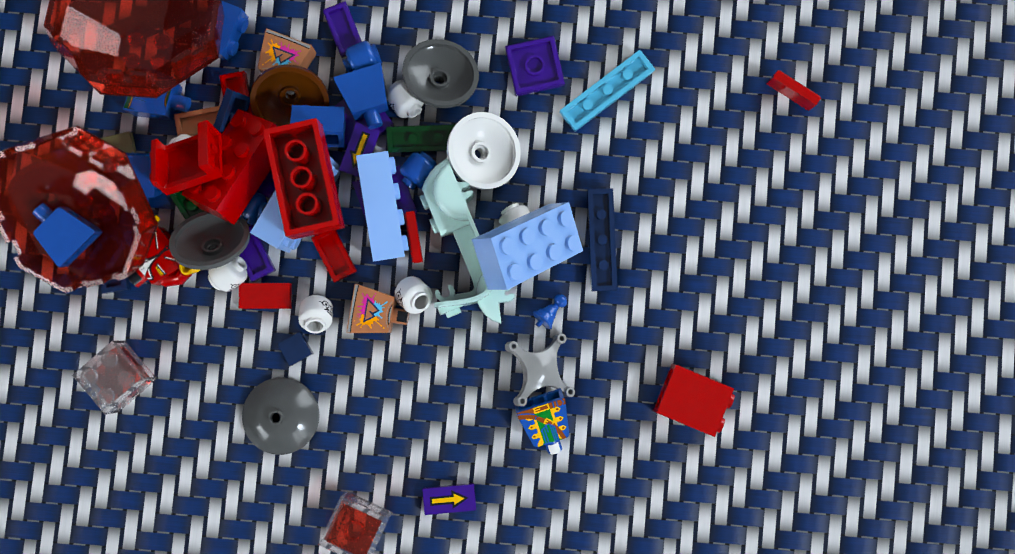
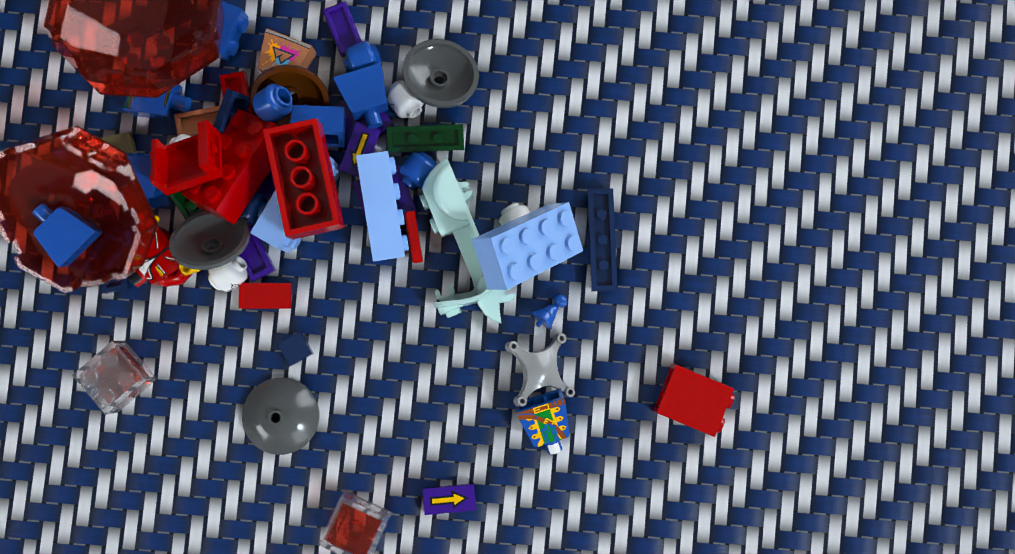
(272, 103): none -> blue head
(315, 313): white head -> none
(334, 255): red tile -> none
(374, 312): nougat torso -> none
(413, 295): white head -> none
(494, 141): white dish -> none
(534, 66): dark purple tile -> none
(607, 90): medium azure plate -> none
(793, 90): red tile -> none

